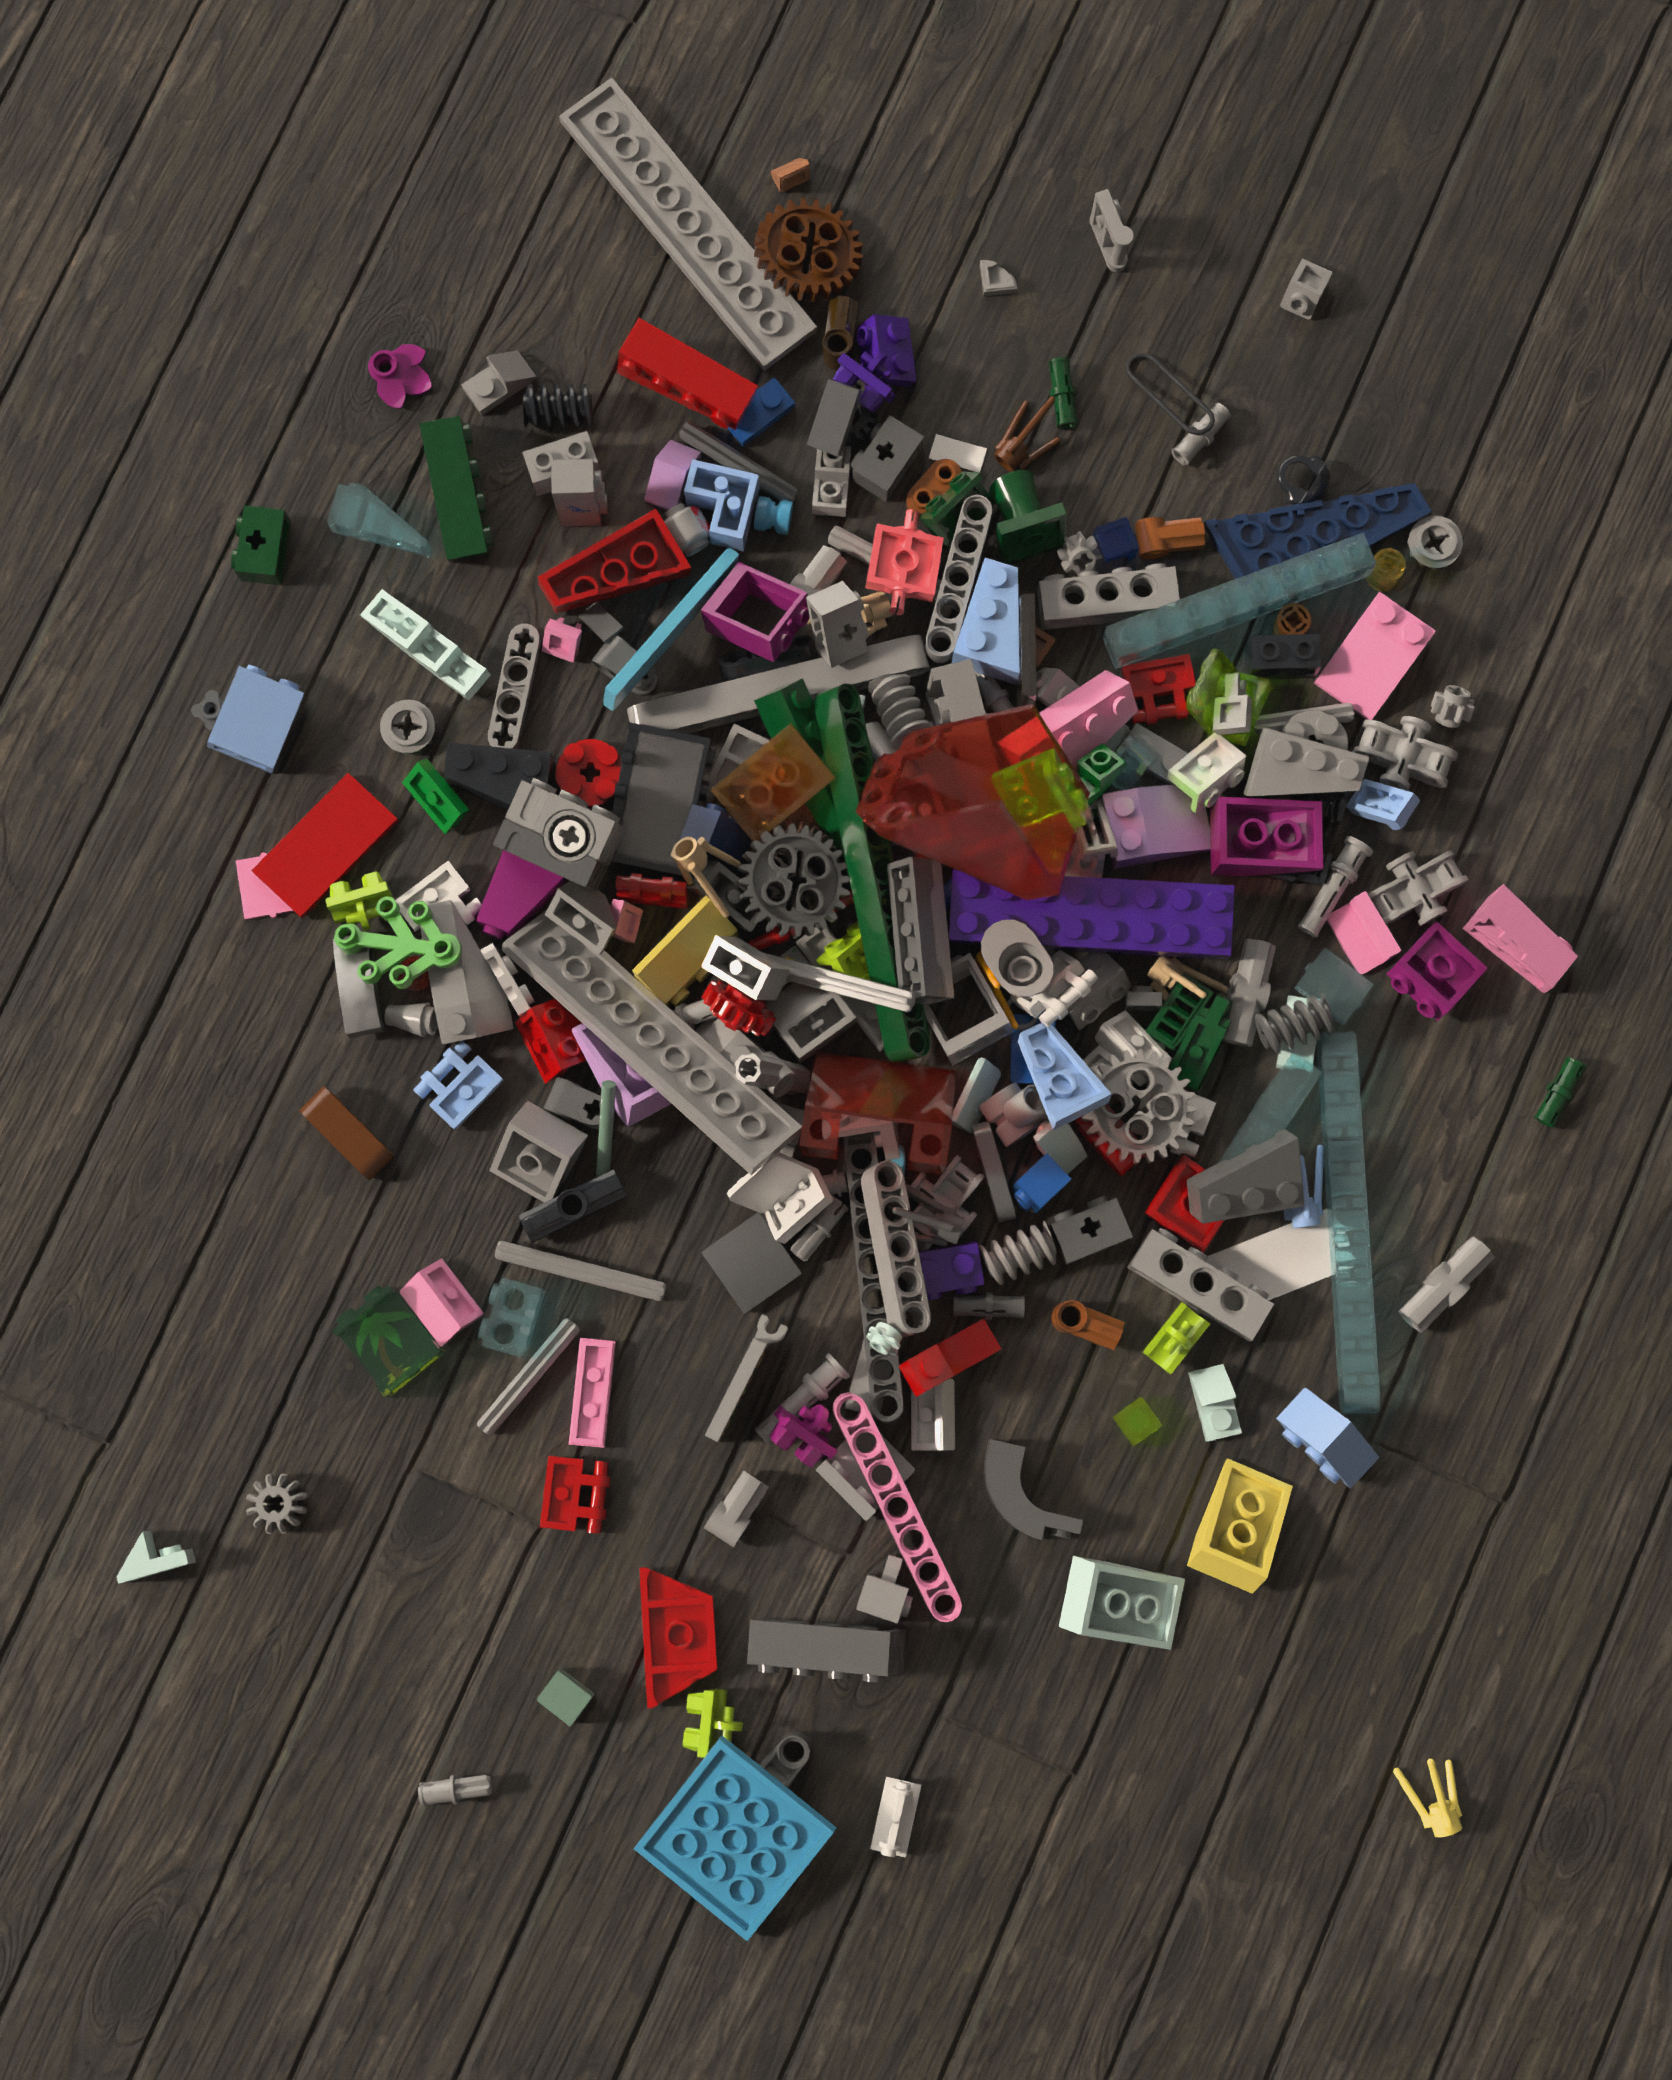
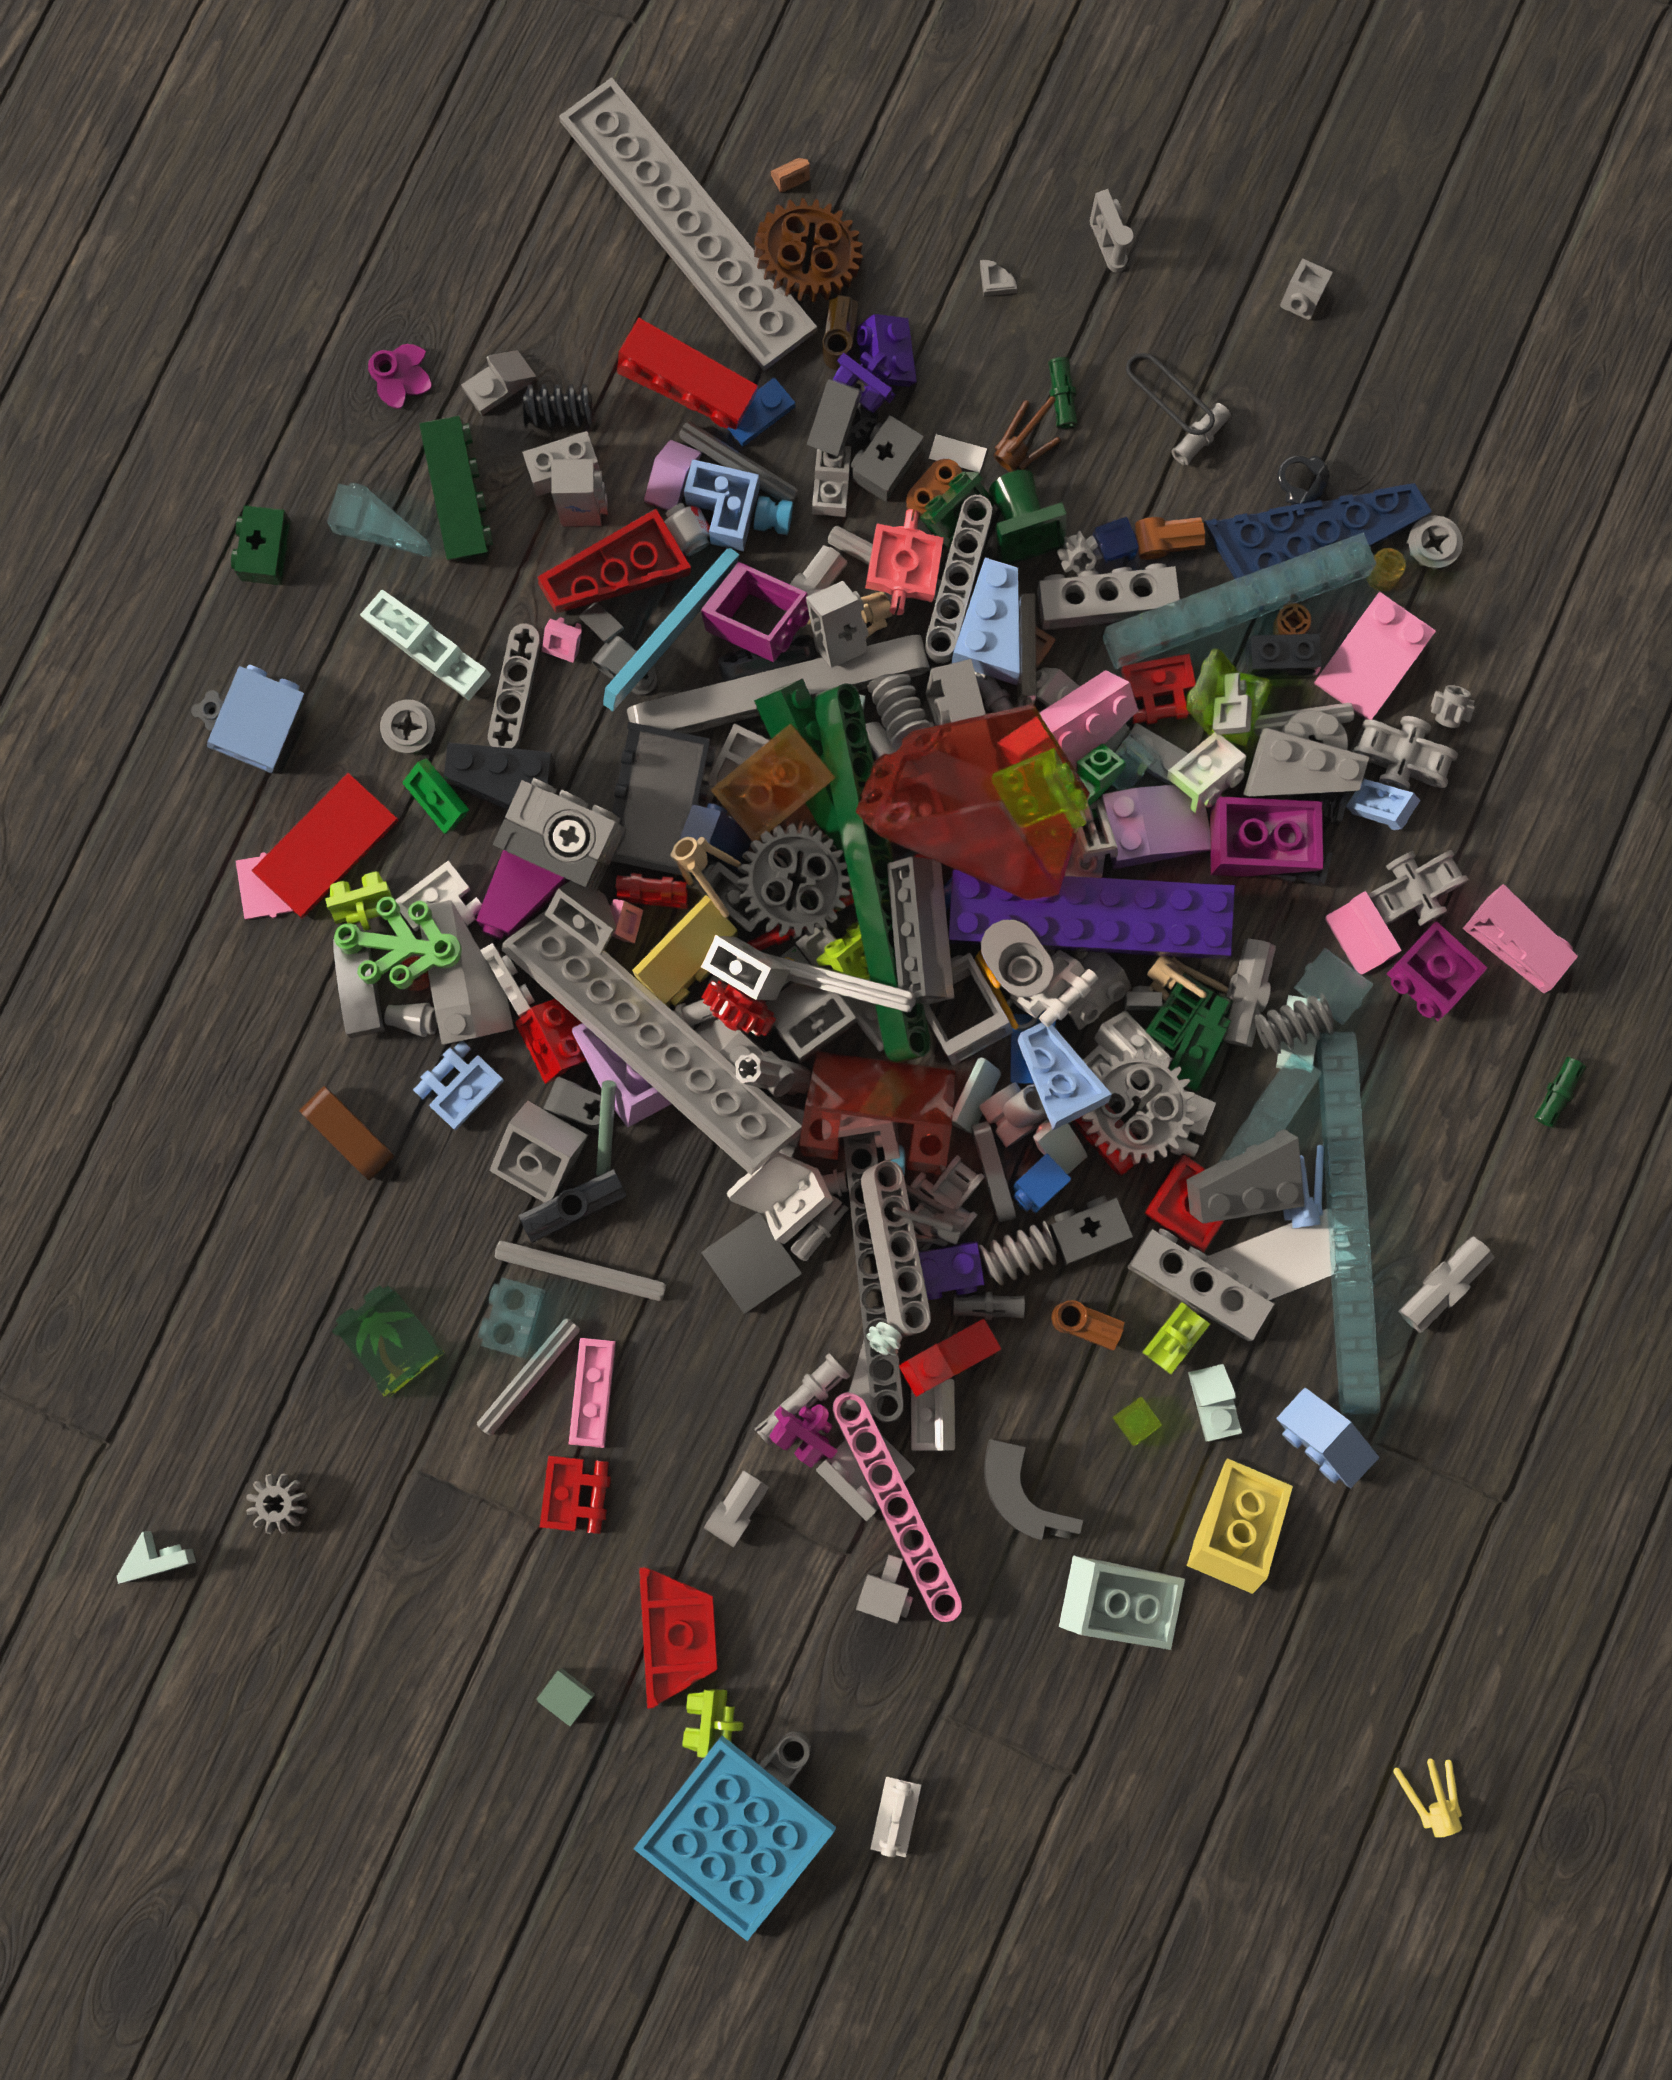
(440, 1302): bright pink panel -> none
(454, 1789): light grey axle -> none
(577, 758): red plate -> none
(743, 1378): light grey tile -> none
(826, 1649): dark grey wedge -> none
(1342, 873): light grey pin -> none

